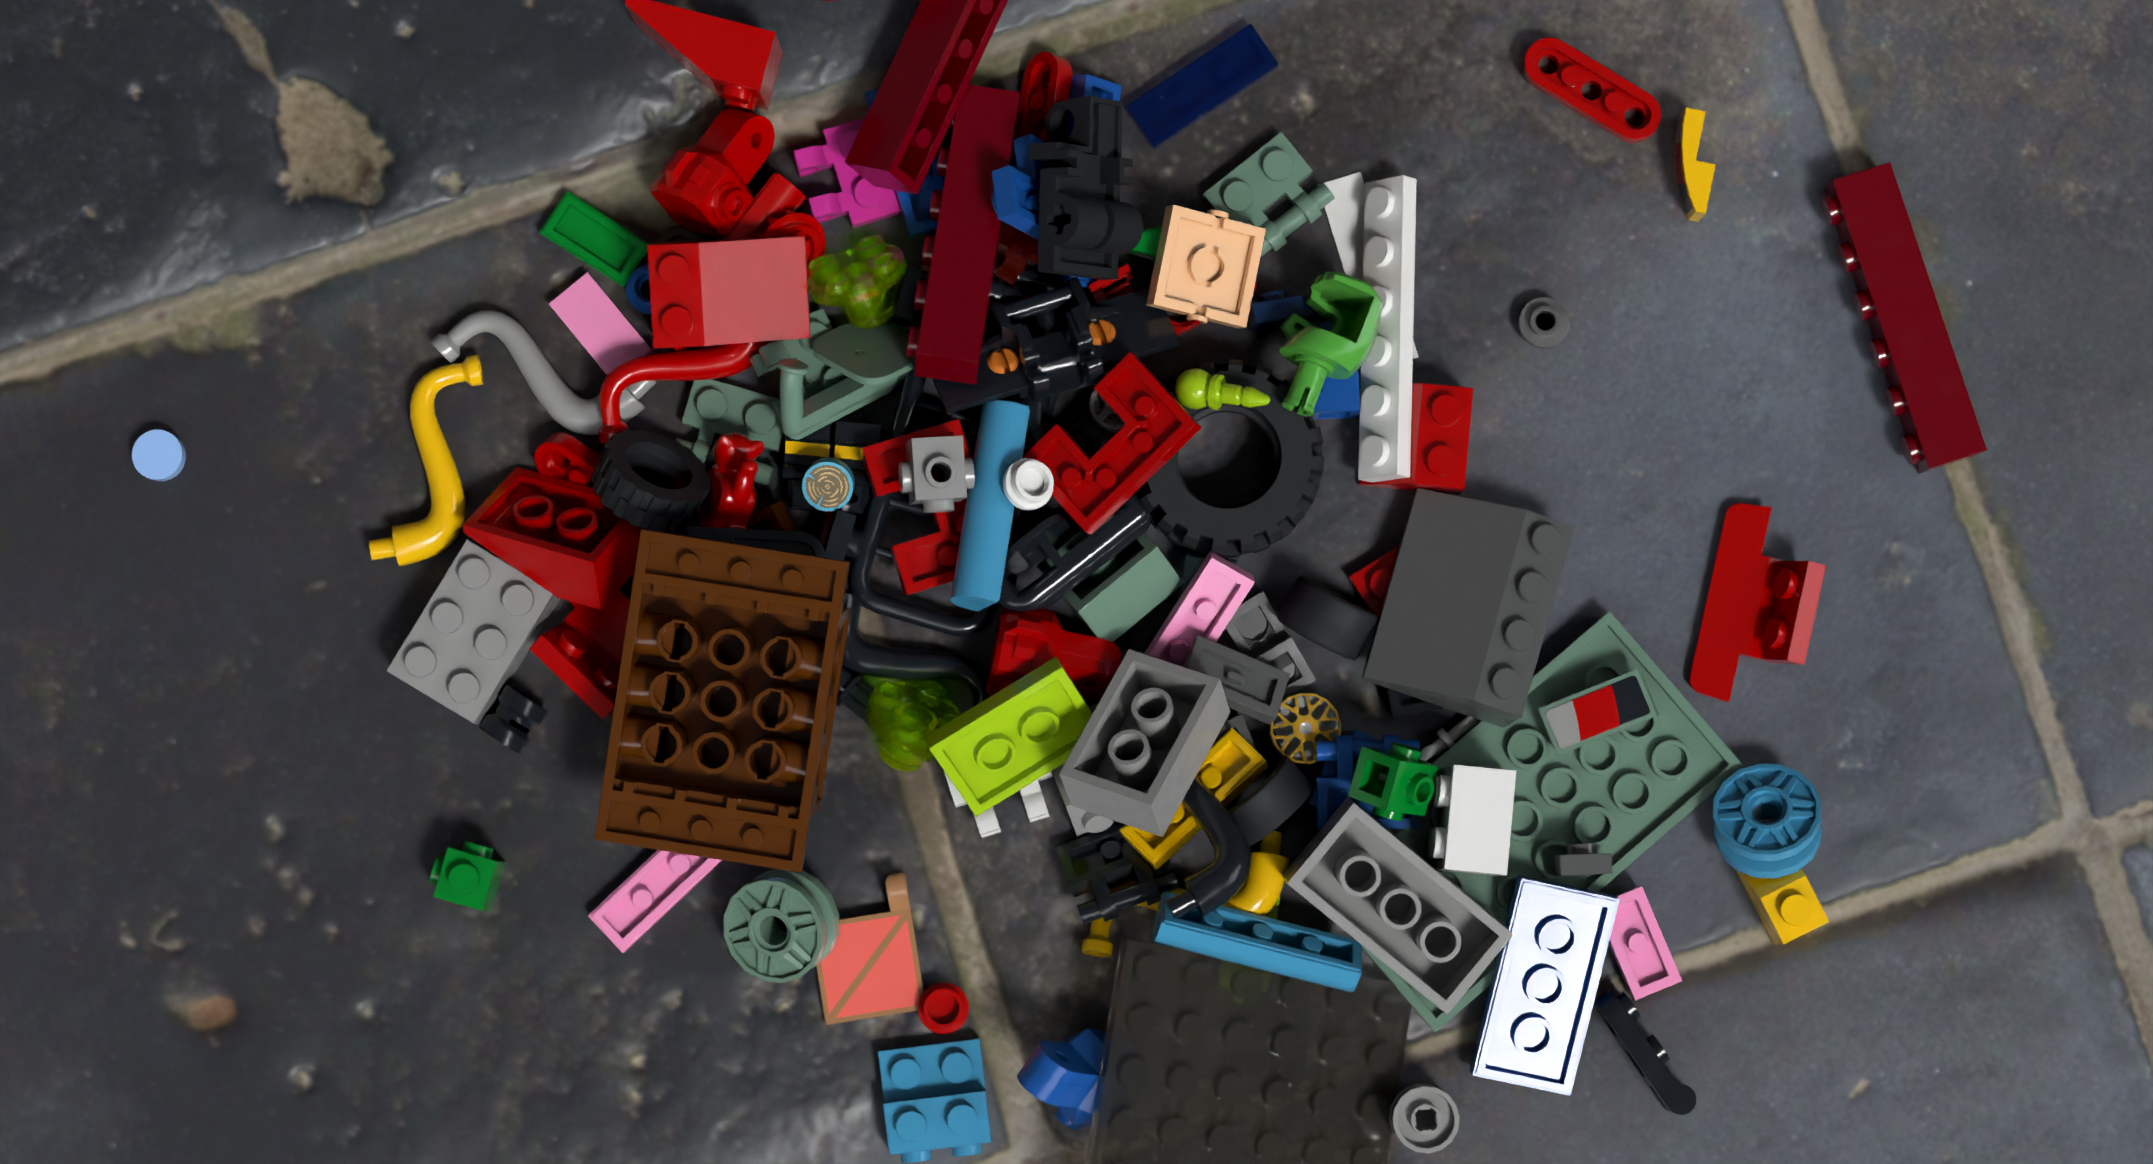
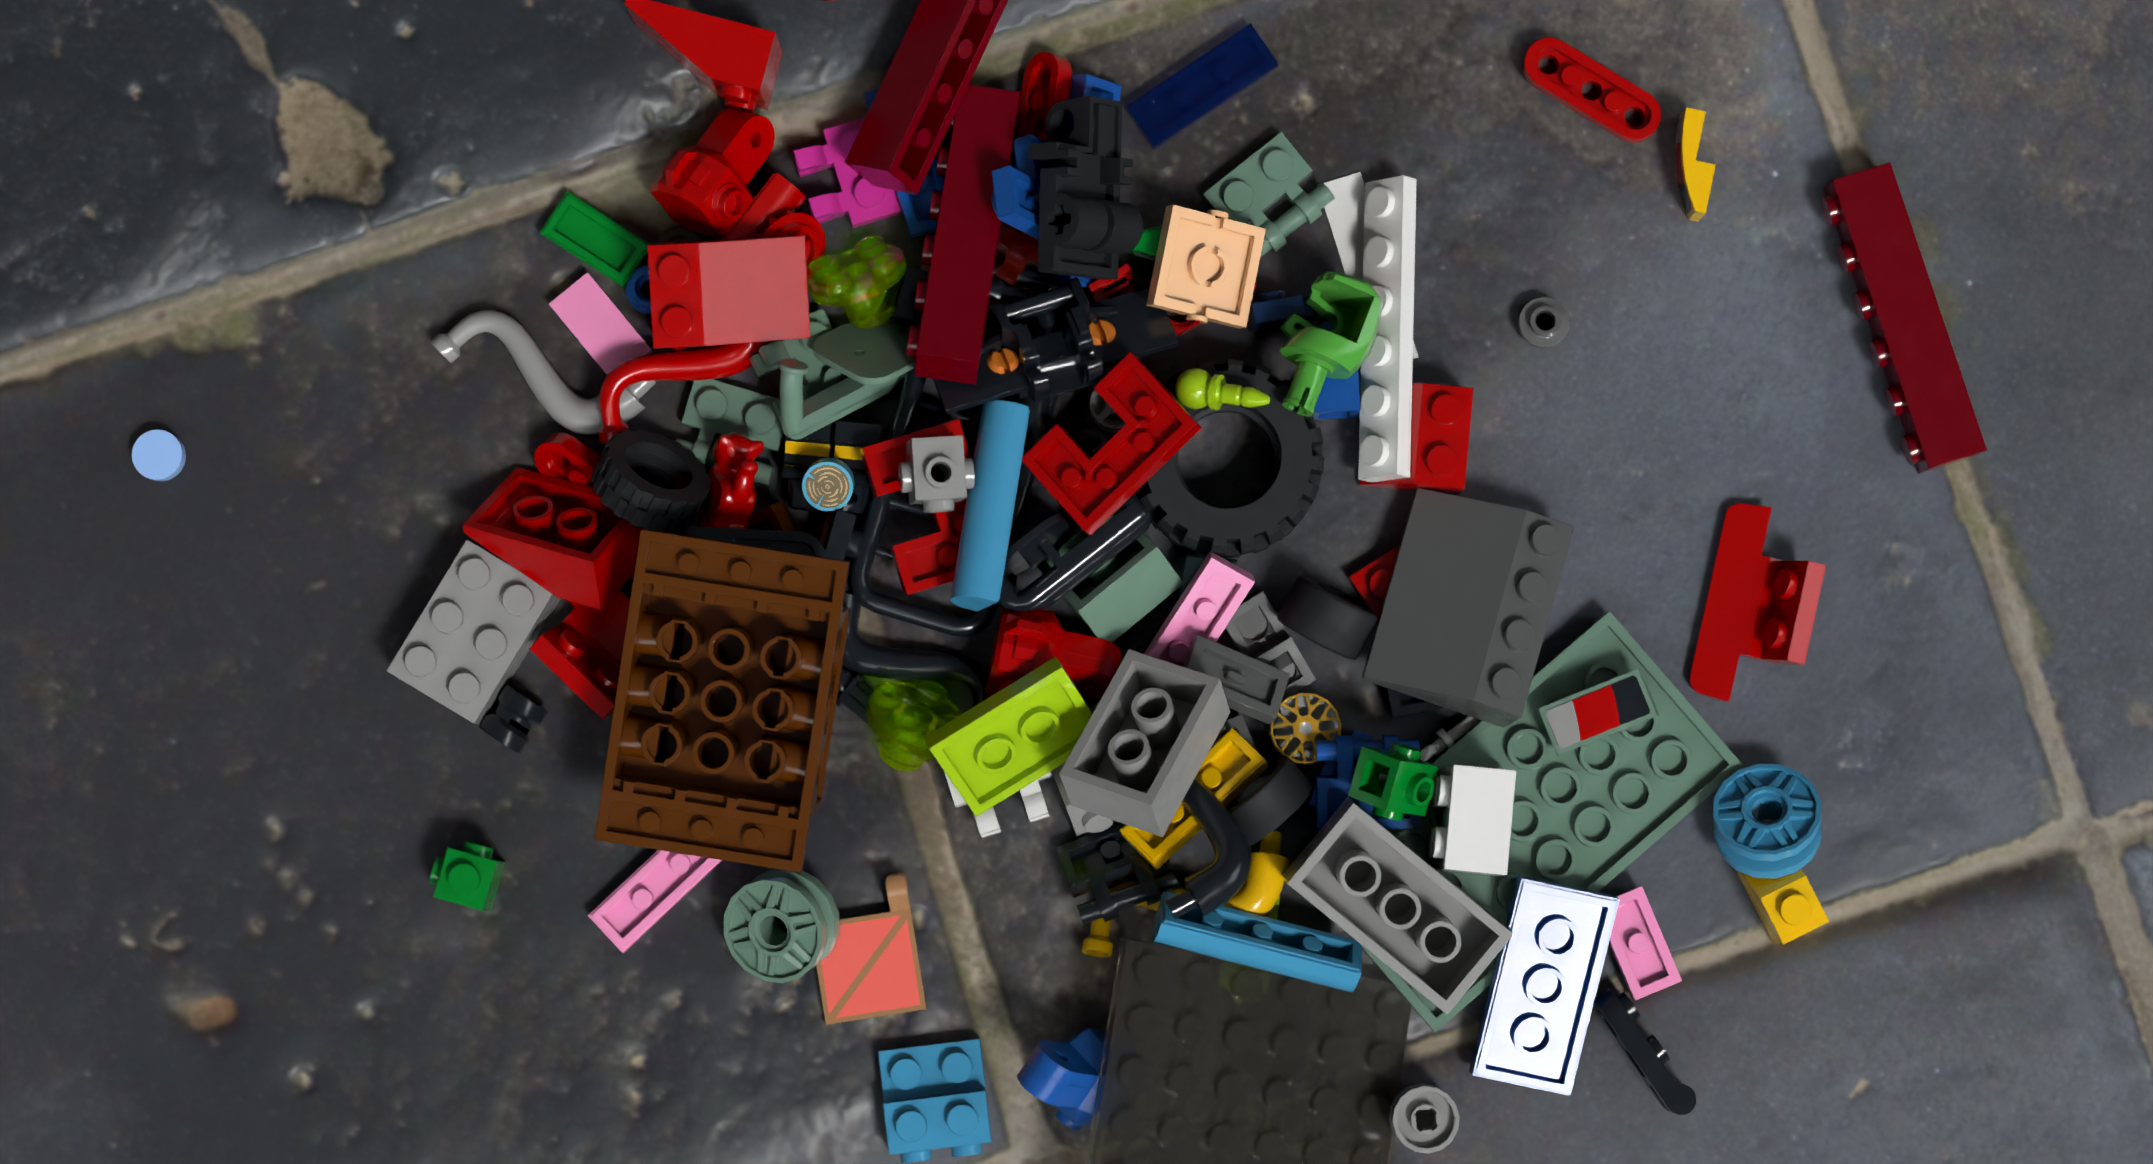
(434, 533): yellow animal -> none
(943, 1008): red plate -> none
(1028, 484): white plate -> none
(1583, 860): dark grey plate -> none

